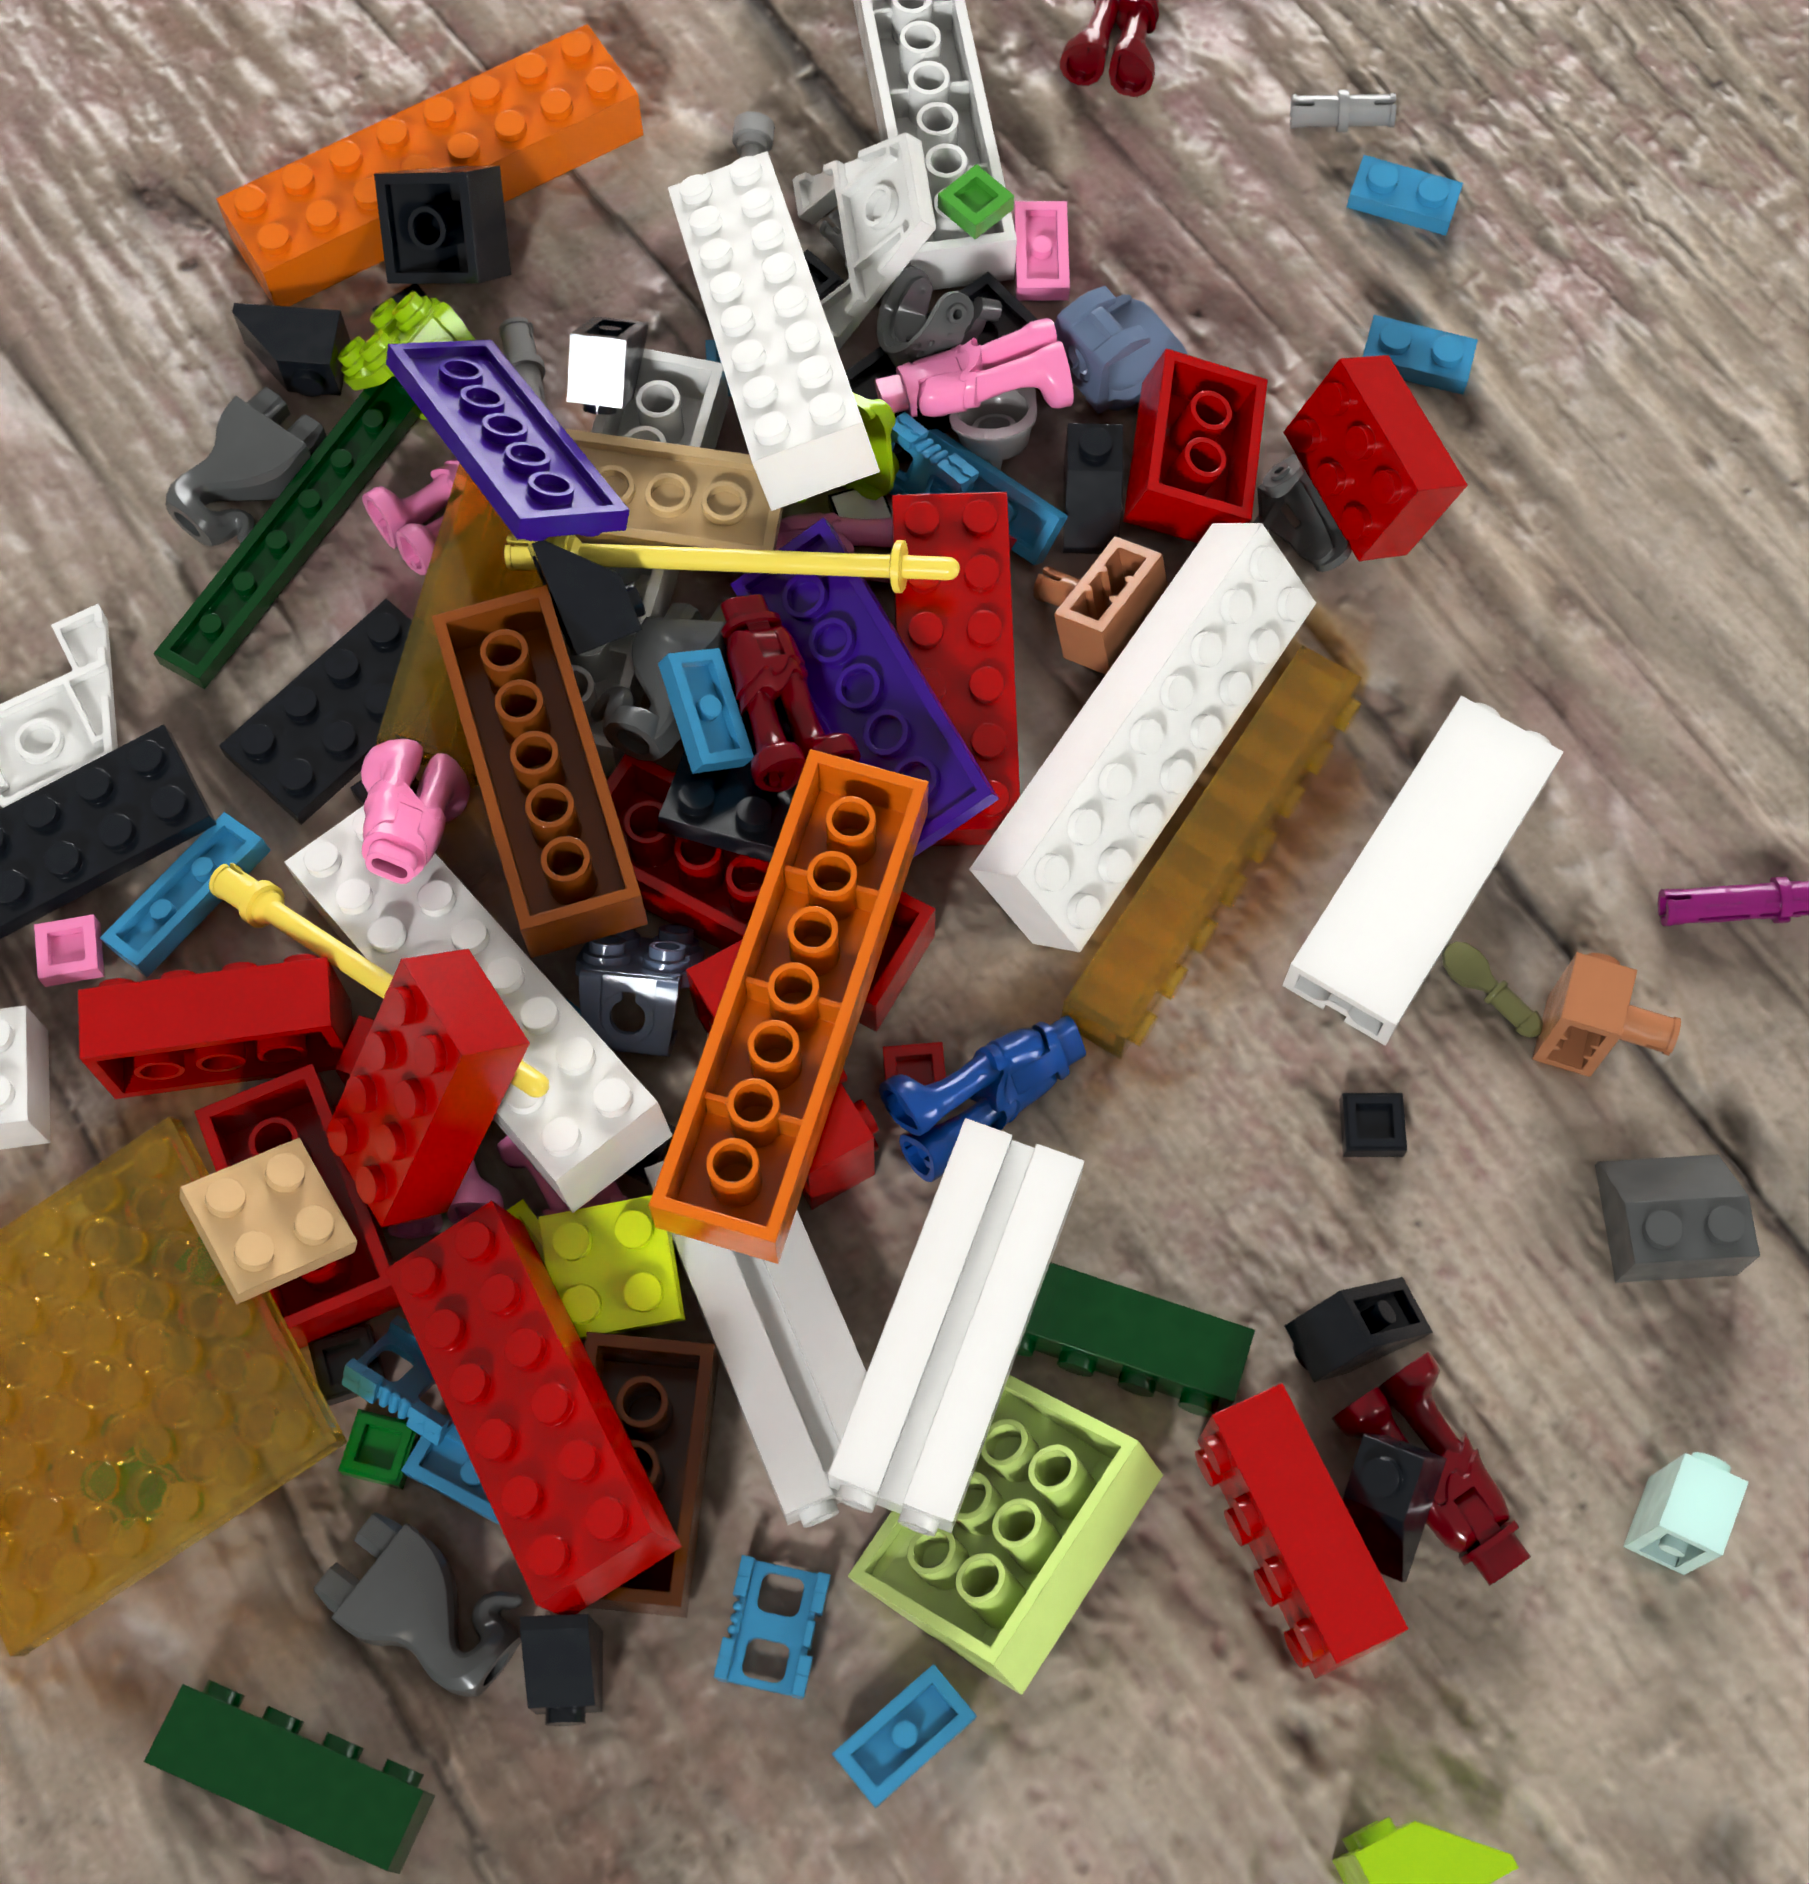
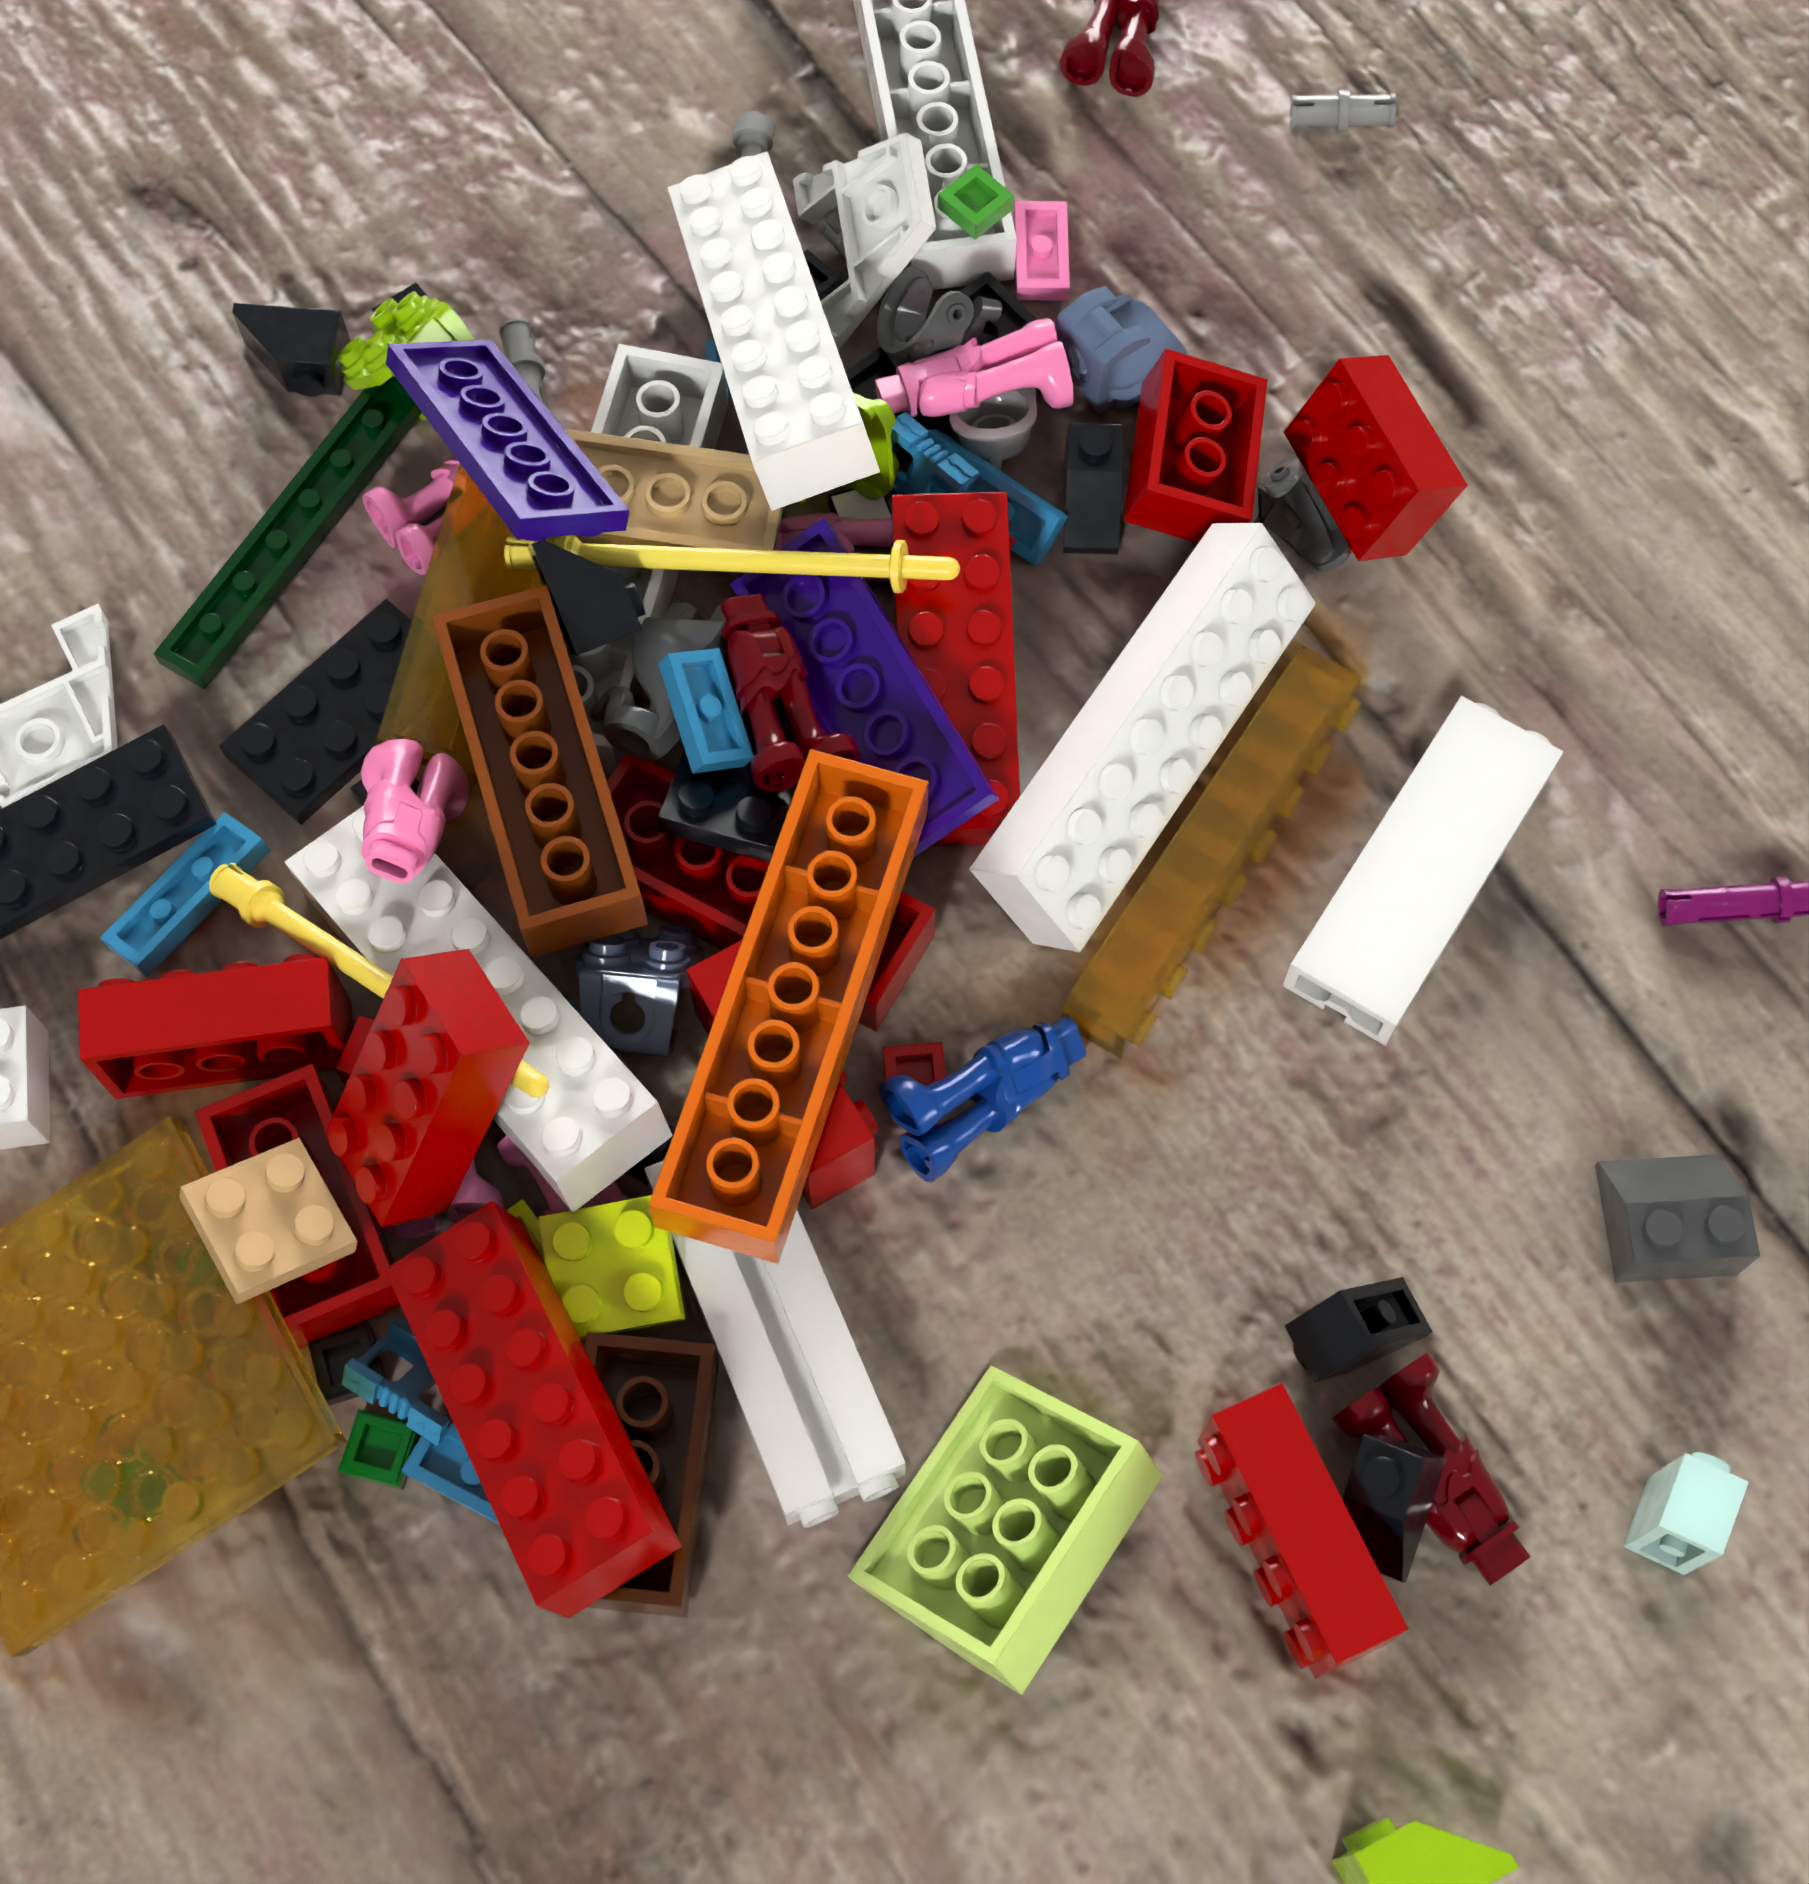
(69, 950): bright pink plate -> none
(248, 463): dark grey hips -> none
(292, 1778): dark green brick -> none
(413, 1604): dark grey hips -> none
(443, 225): black slope -> none
(528, 116): orange brick -> none
(562, 1667): black slope -> none
(605, 363): slope -> none
(753, 1623): dark azure piece -> none
(904, 1736): dark azure plate -> none
(955, 1329): white brick -> none
(1106, 605): nougat brick -> none
(1137, 1340): dark green brick -> none
(1373, 1125): black tile -> none
(1404, 195): dark azure plate -> none
(1423, 353): dark azure plate -> none
(1472, 970): olive piece -> none
(1592, 1012): nougat brick -> none

